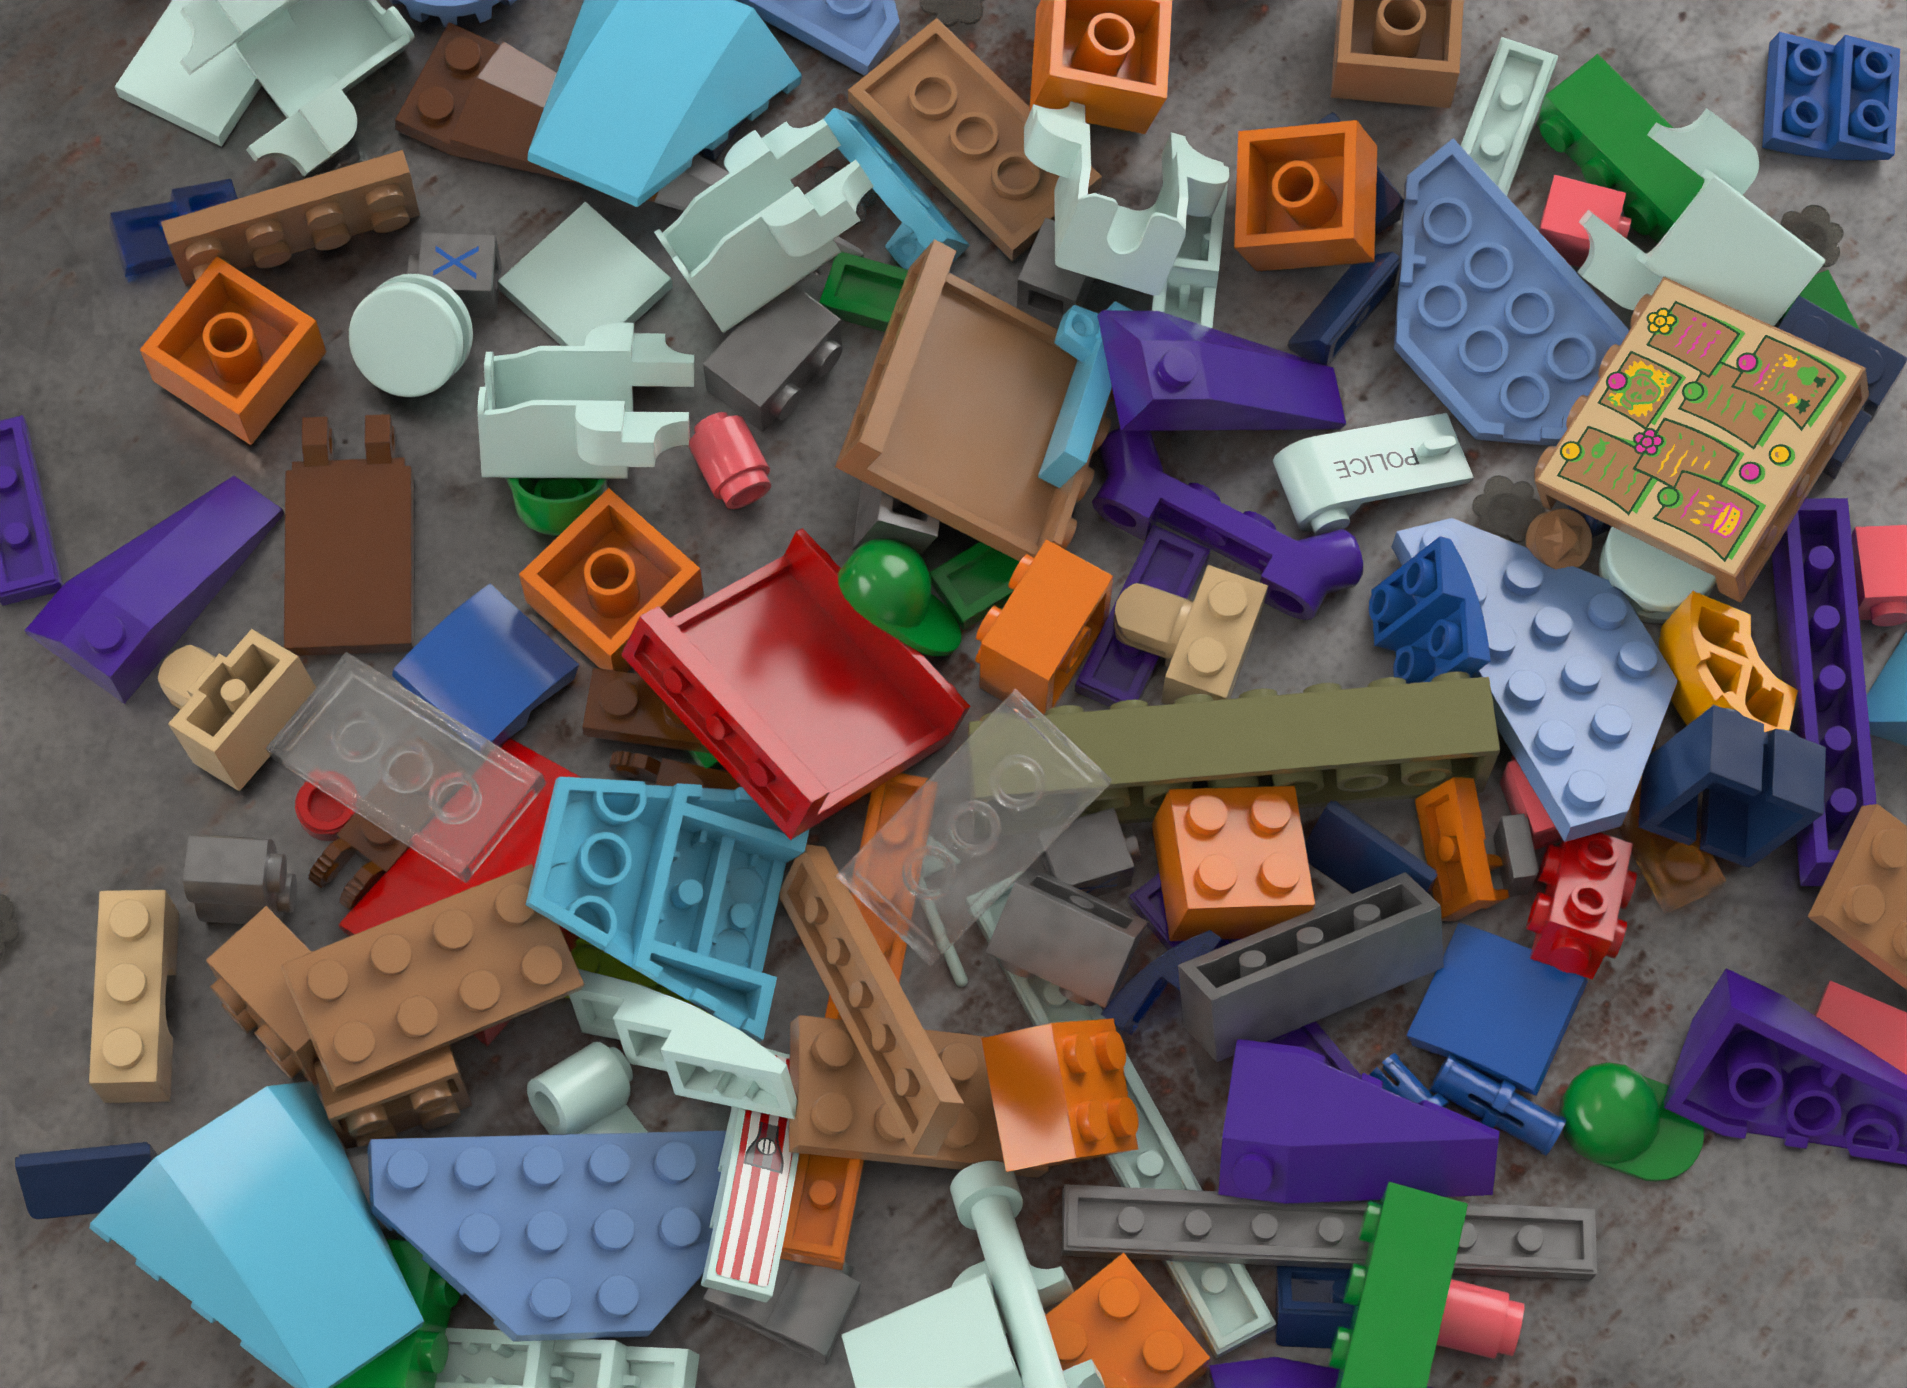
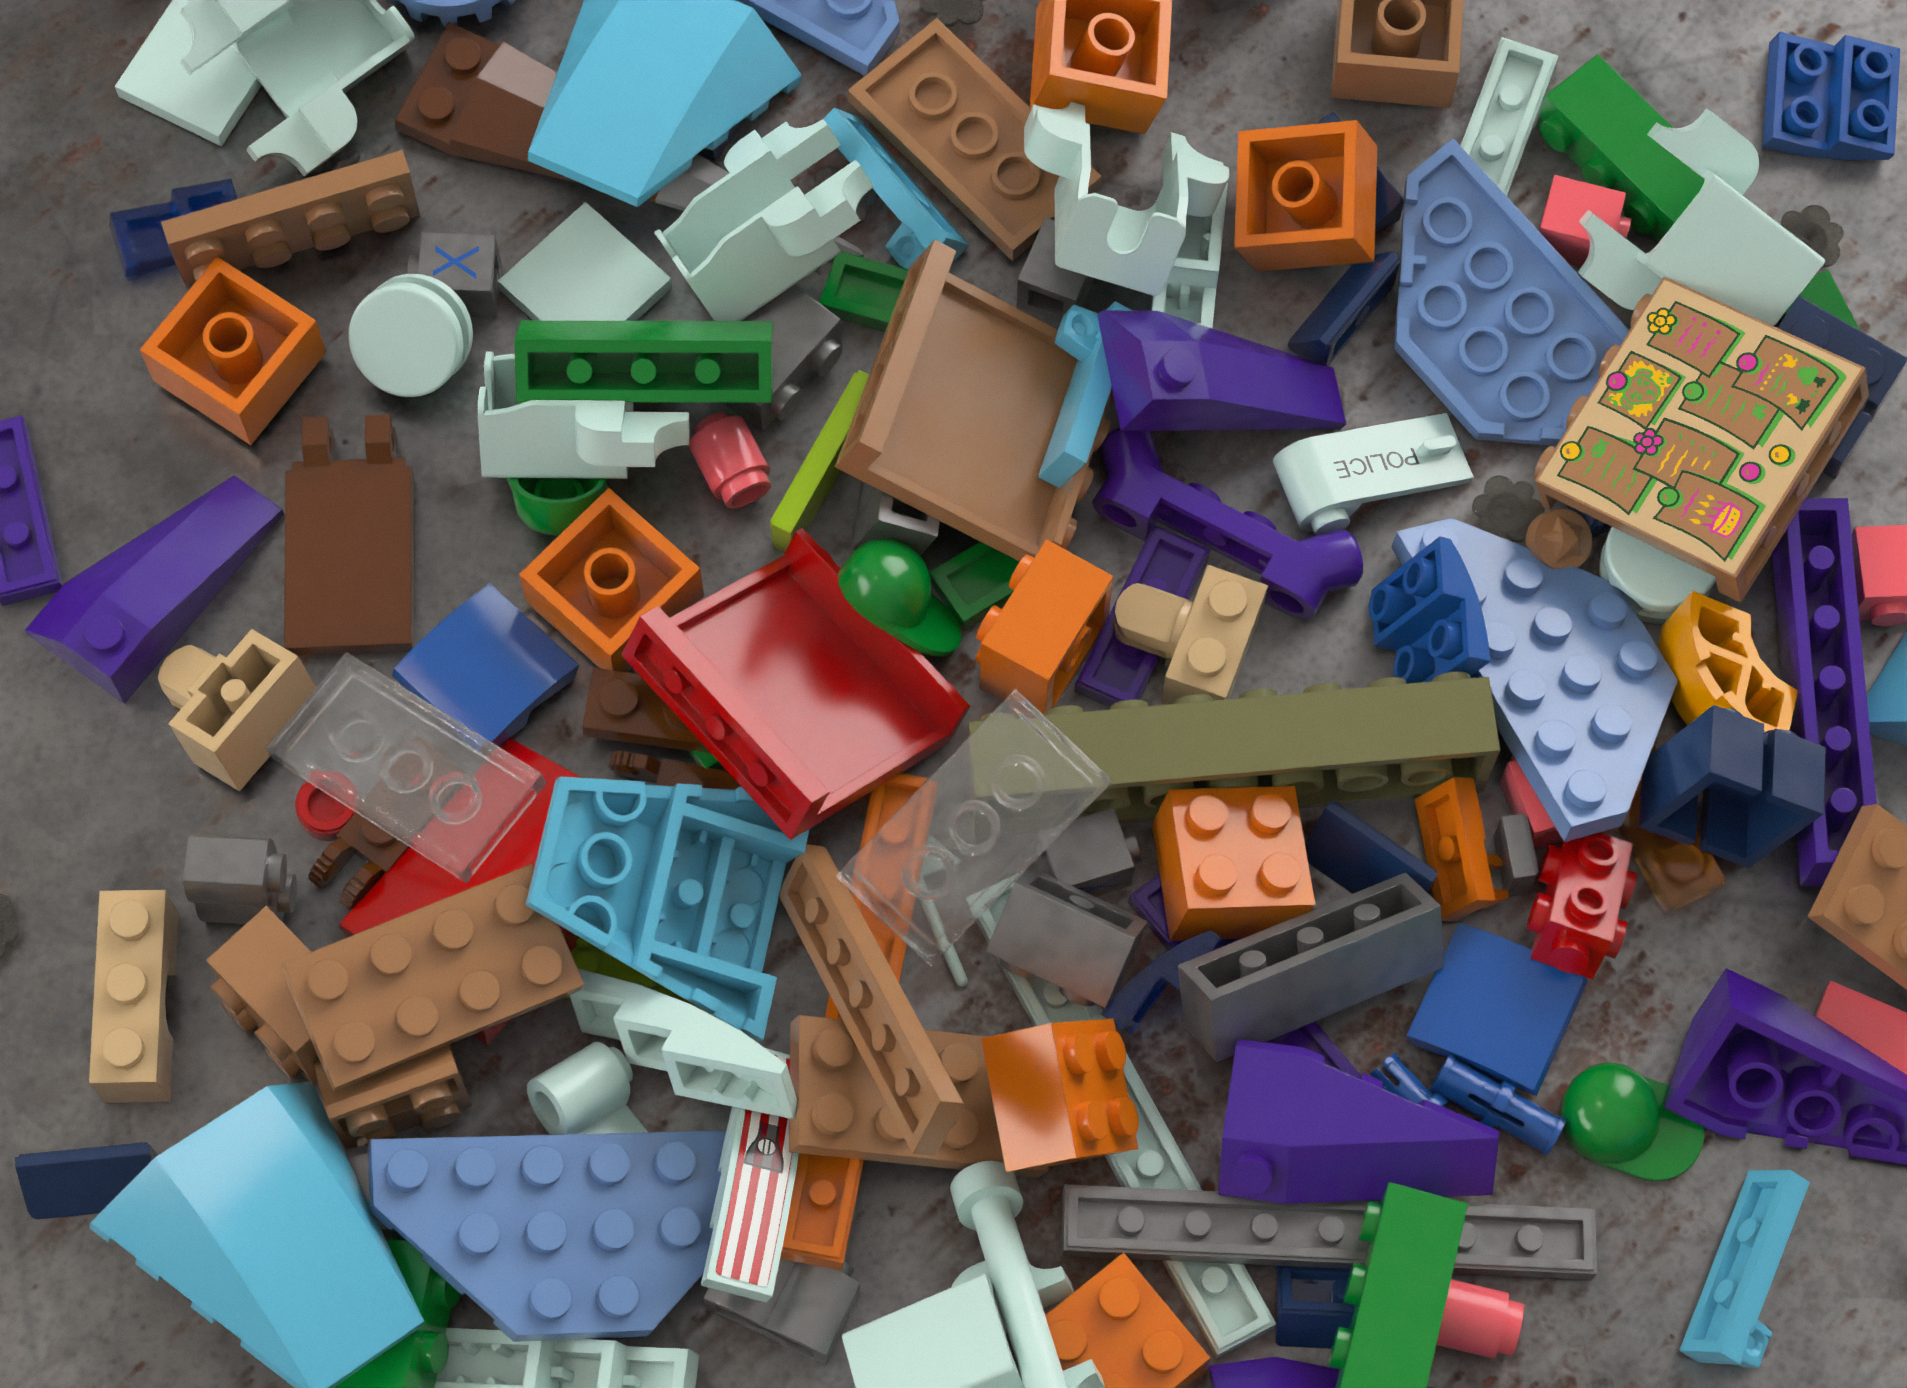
(645, 361): none -> green brick
(818, 469): none -> lime tile
(1728, 1310): none -> medium azure hinge

